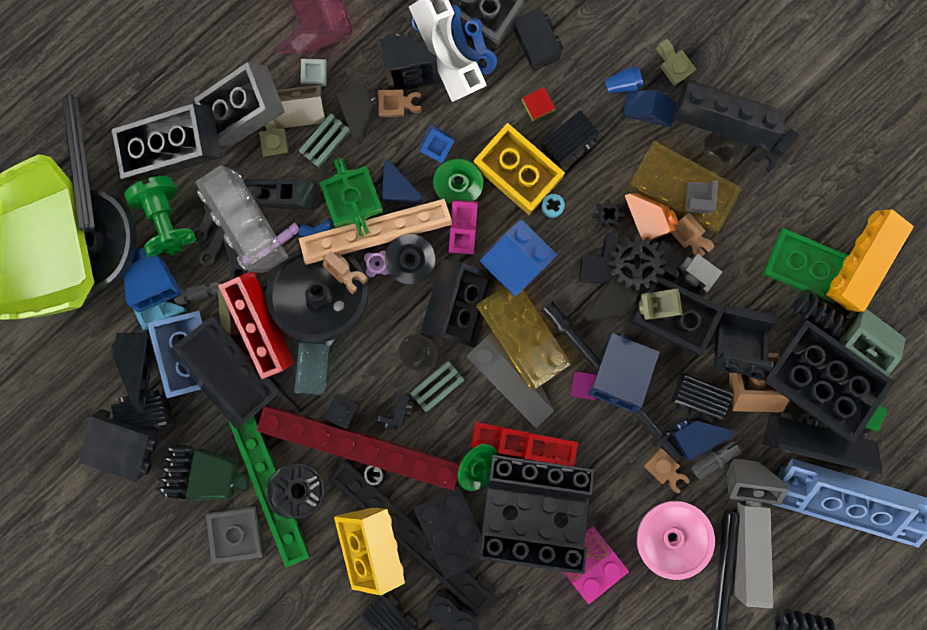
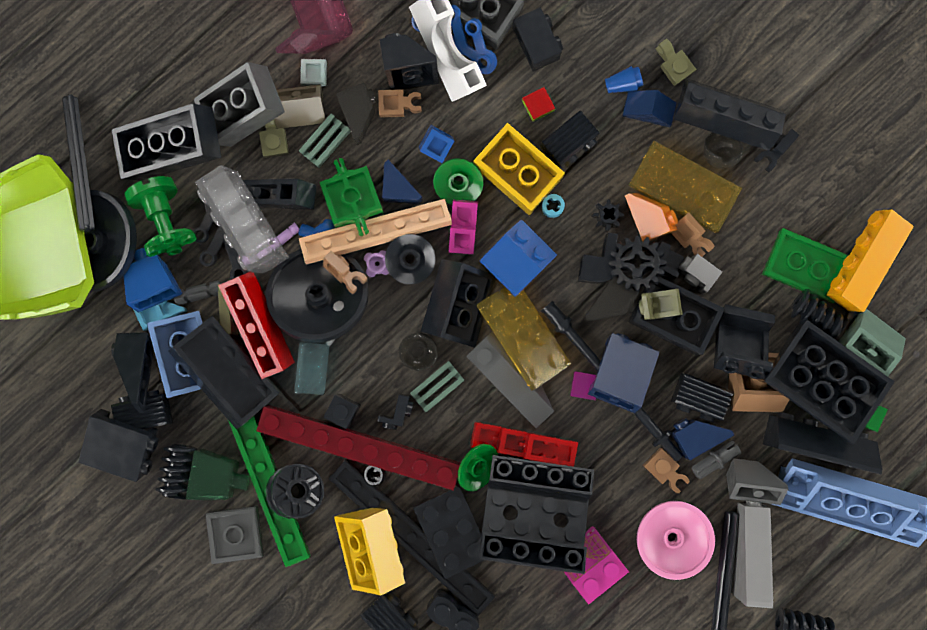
(701, 197): dark grey panel -> none

